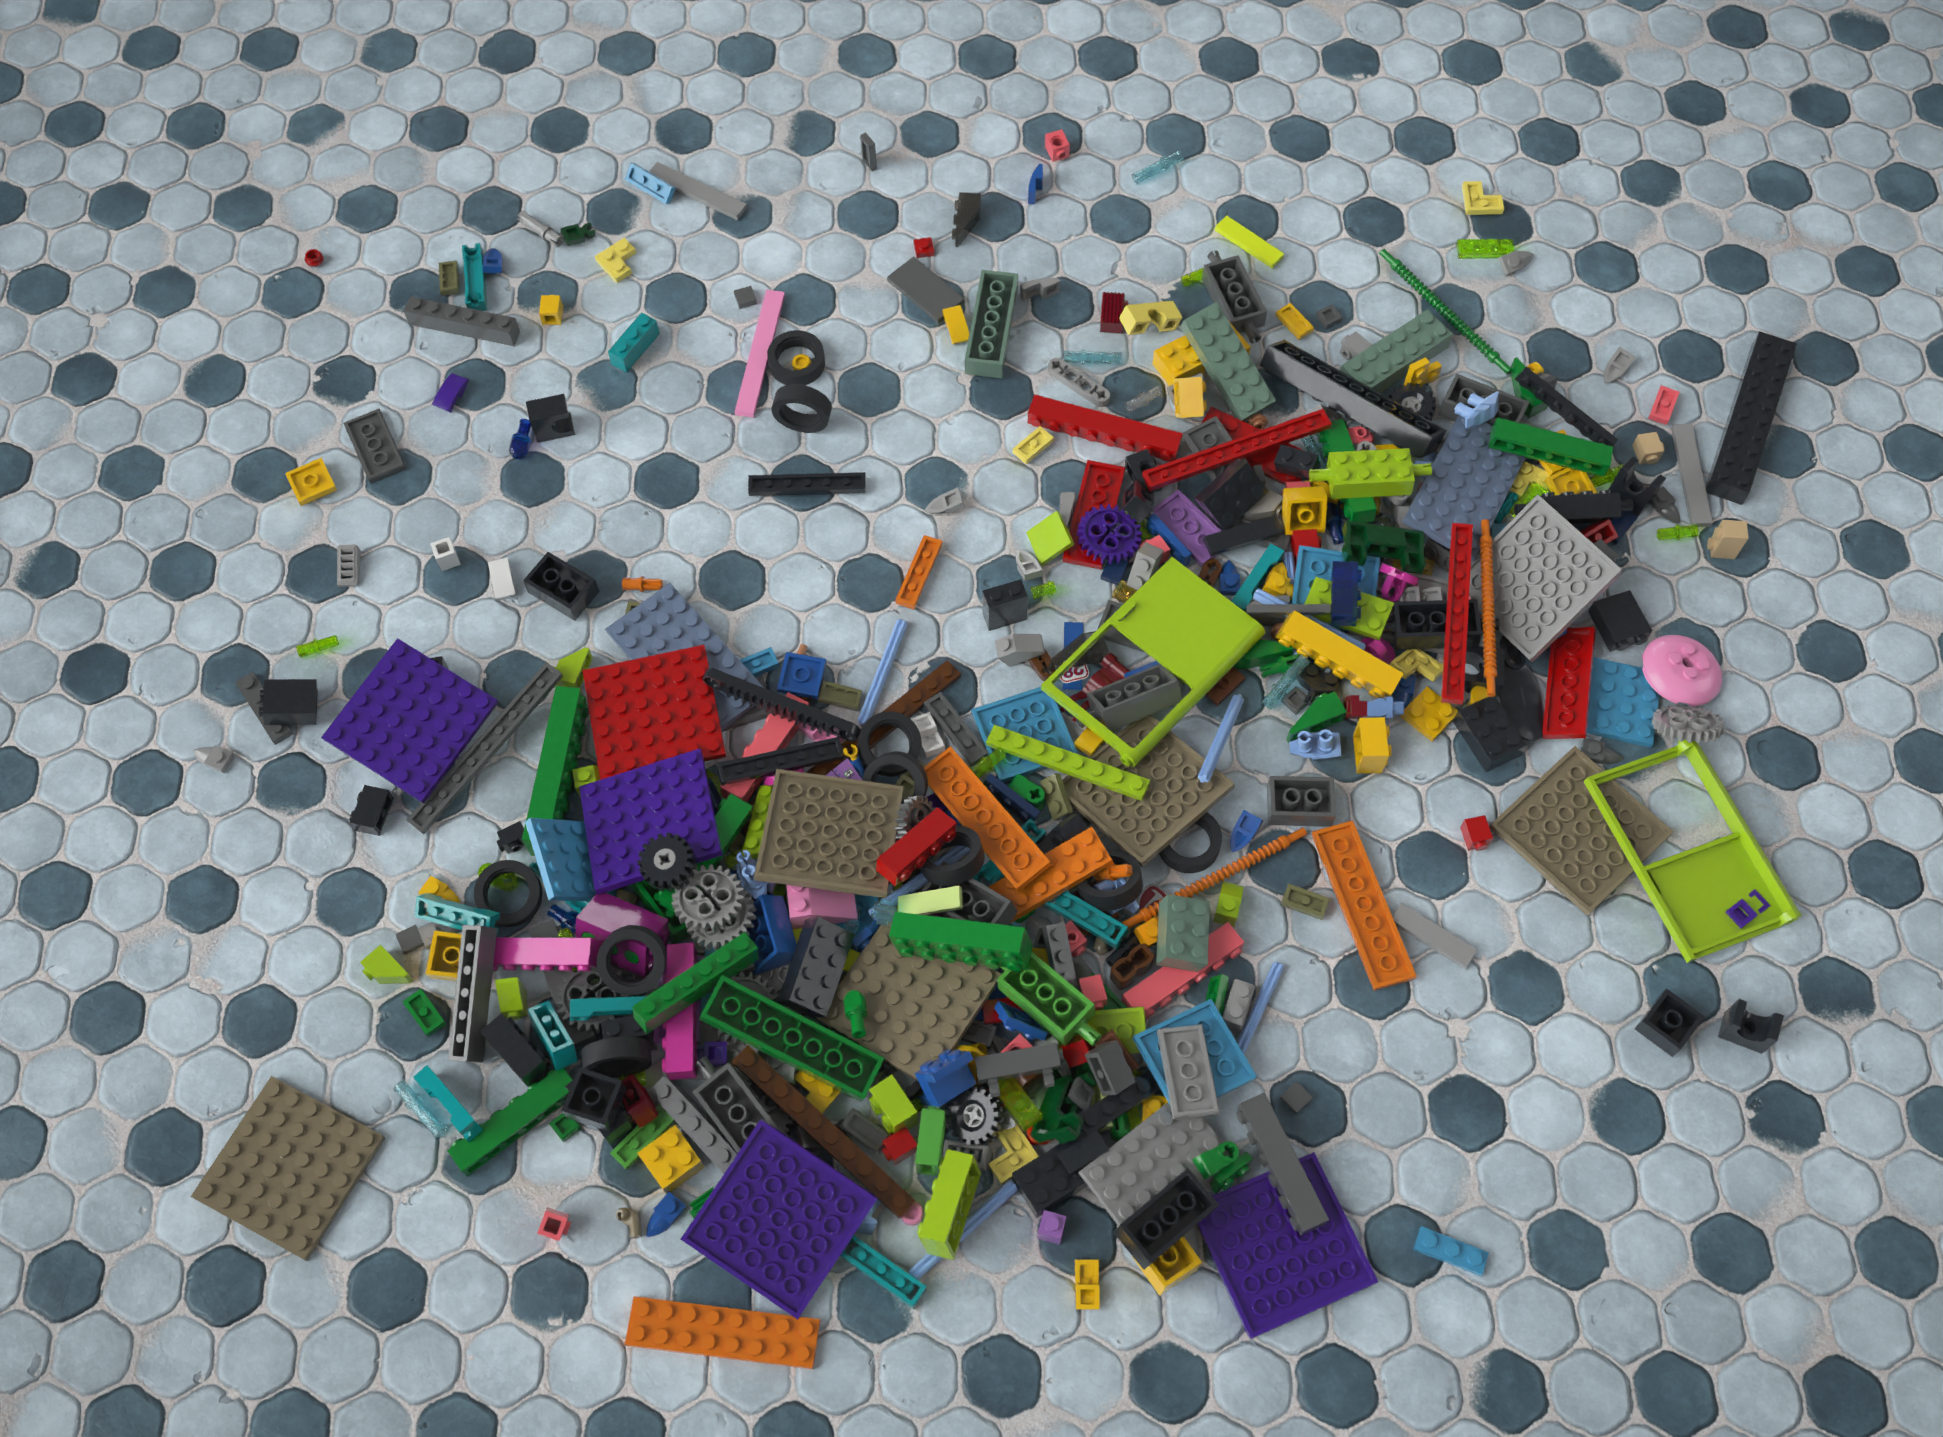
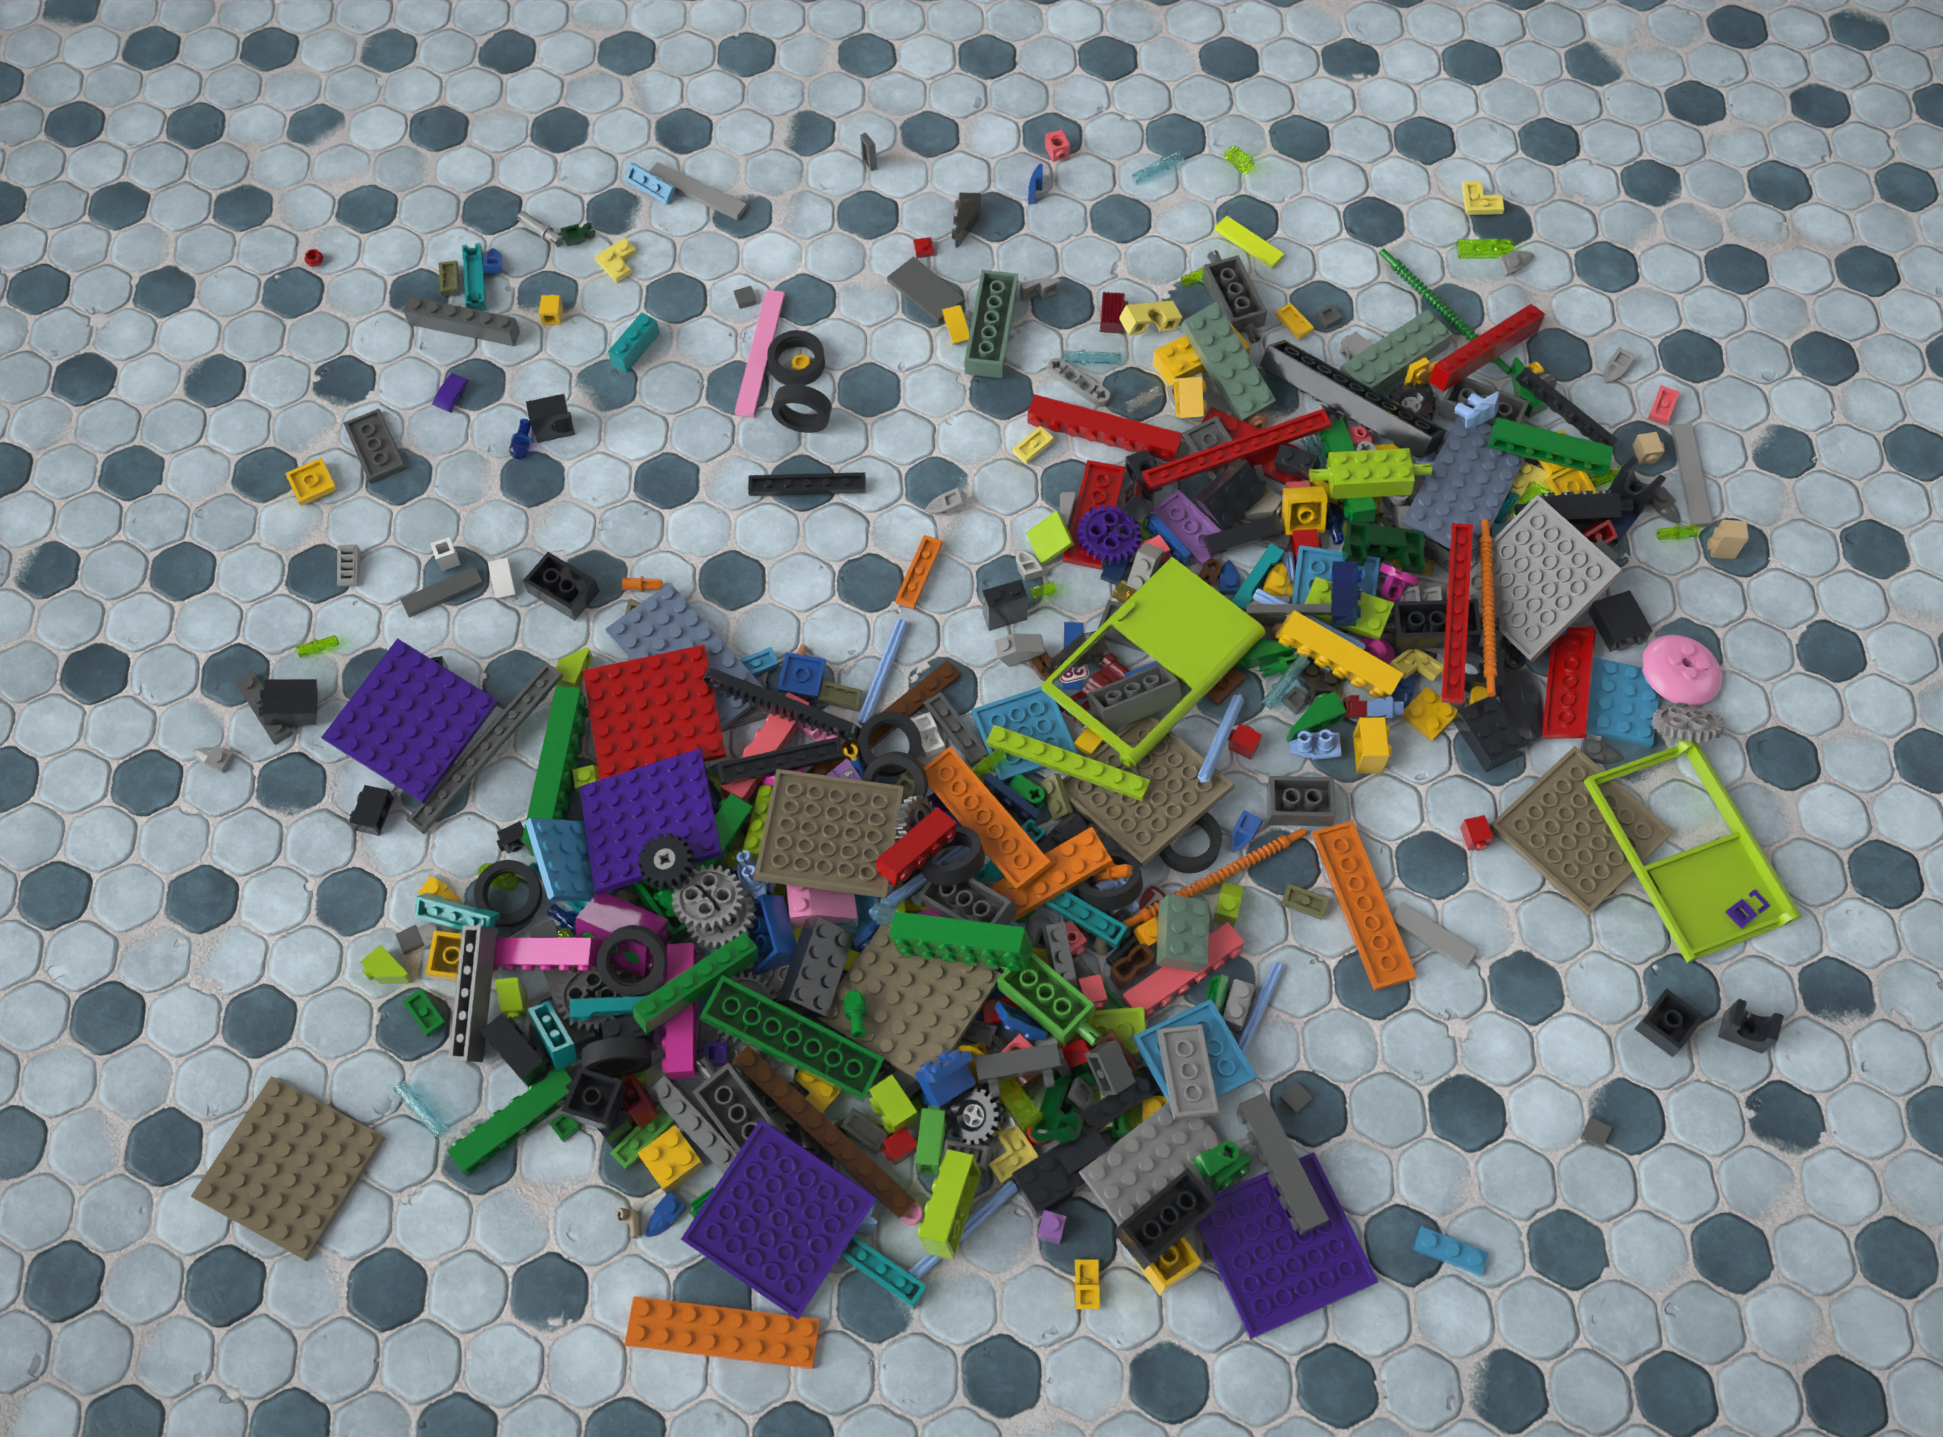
(441, 592): none -> dark grey tile
(459, 1115): teal piece -> none
(554, 1224): coral brick -> none
(931, 901): yellowish green tile -> none
(1239, 159): none -> clear neon green beam
(1244, 741): none -> red brick
(1486, 347): none -> red brick
(1595, 1132): none -> dark grey tile
(1750, 418): black brick -> none

